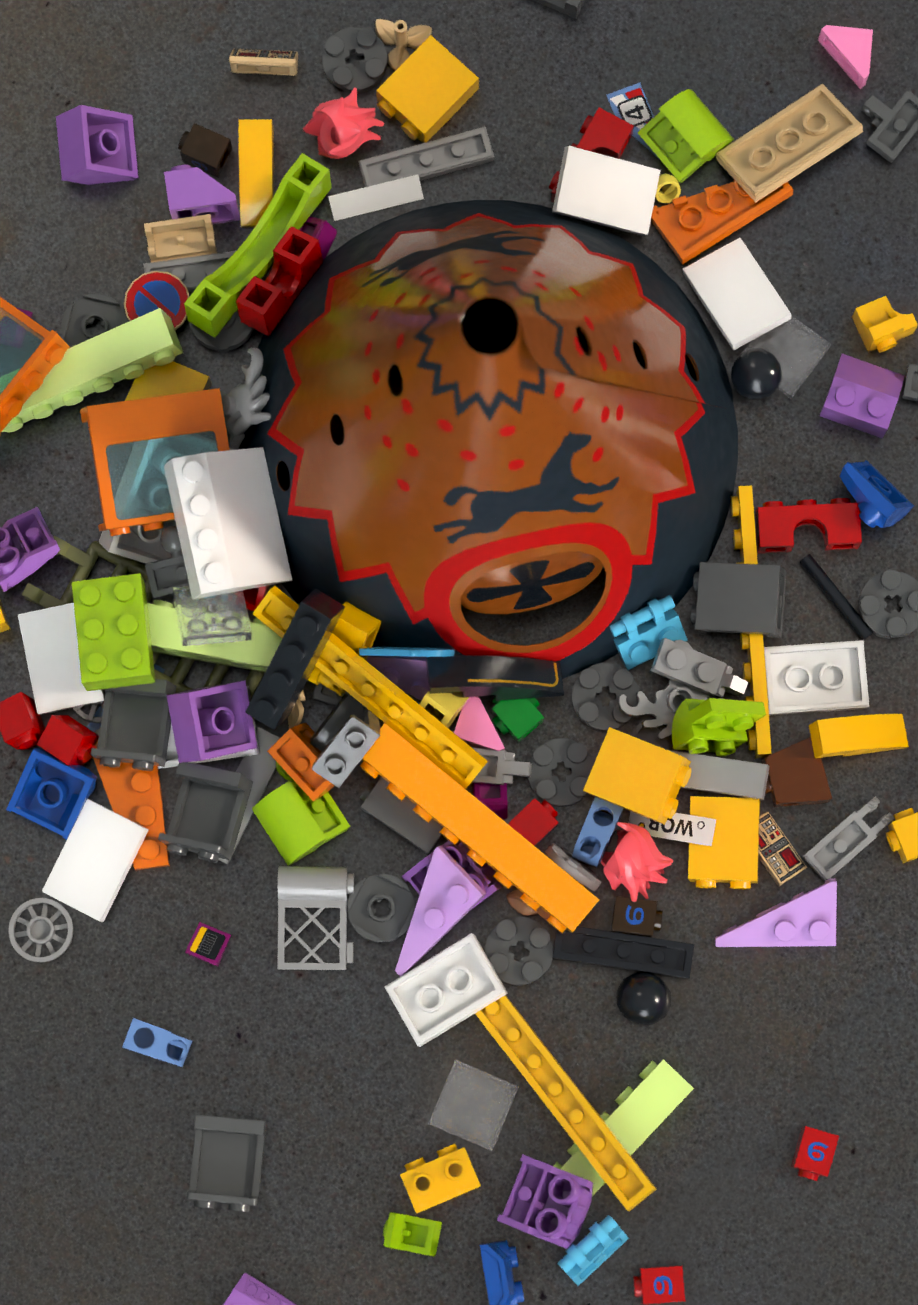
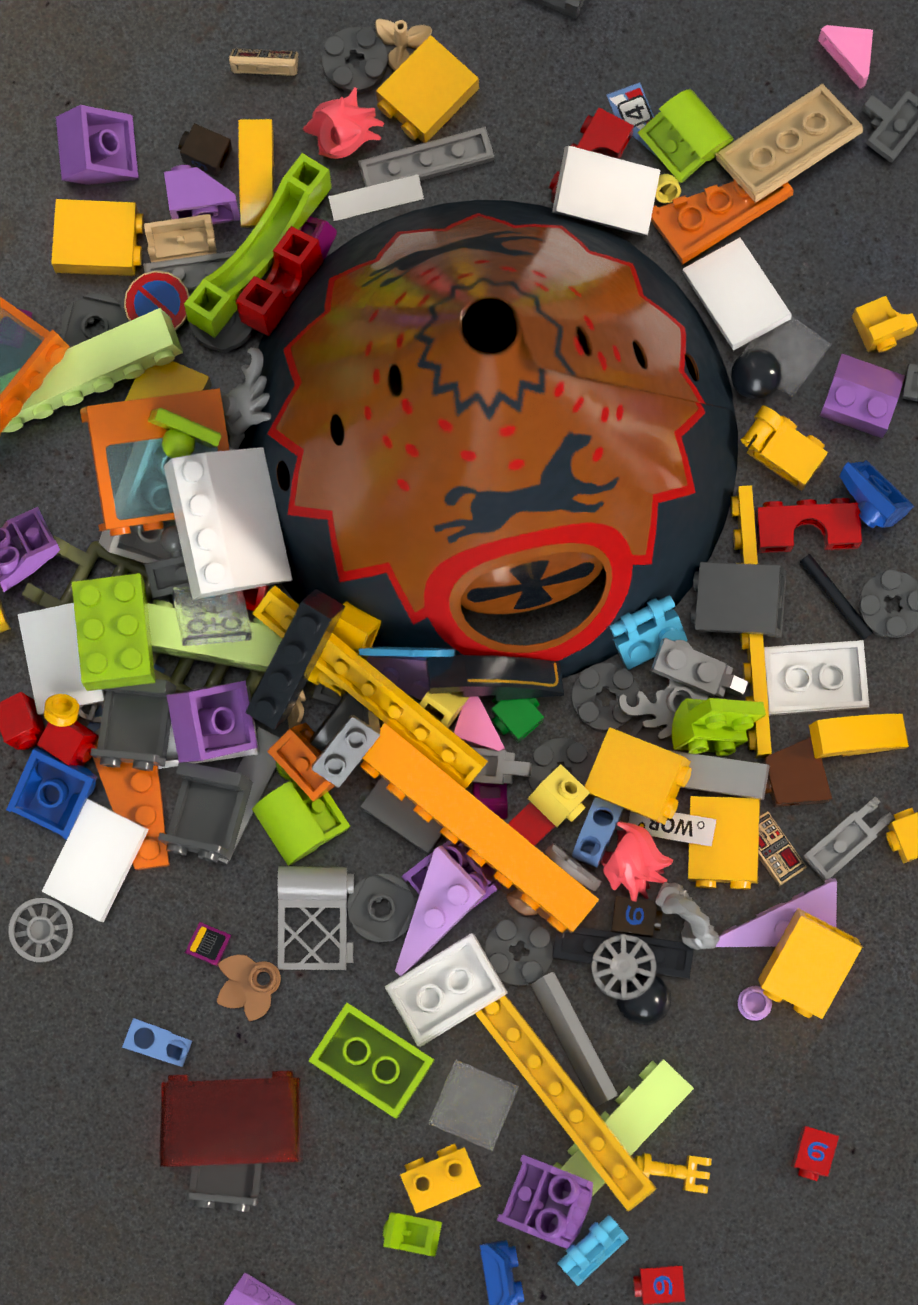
(61, 710): none -> yellow tile
(96, 237): none -> yellow brick
(182, 433): none -> lime tile
(231, 1121): none -> clear red windscreen
(243, 987): none -> medium nougat plate
(371, 1060): none -> lime brick
(560, 796): none -> light yellow brick
(574, 1039): none -> light grey tile
(624, 967): none -> light grey wheel
(687, 1173): none -> yellow hinge
(697, 930): none -> light grey piece
(753, 1003): none -> lavender plate
(784, 448): none -> yellow hinge
(809, 964): none -> yellow brick

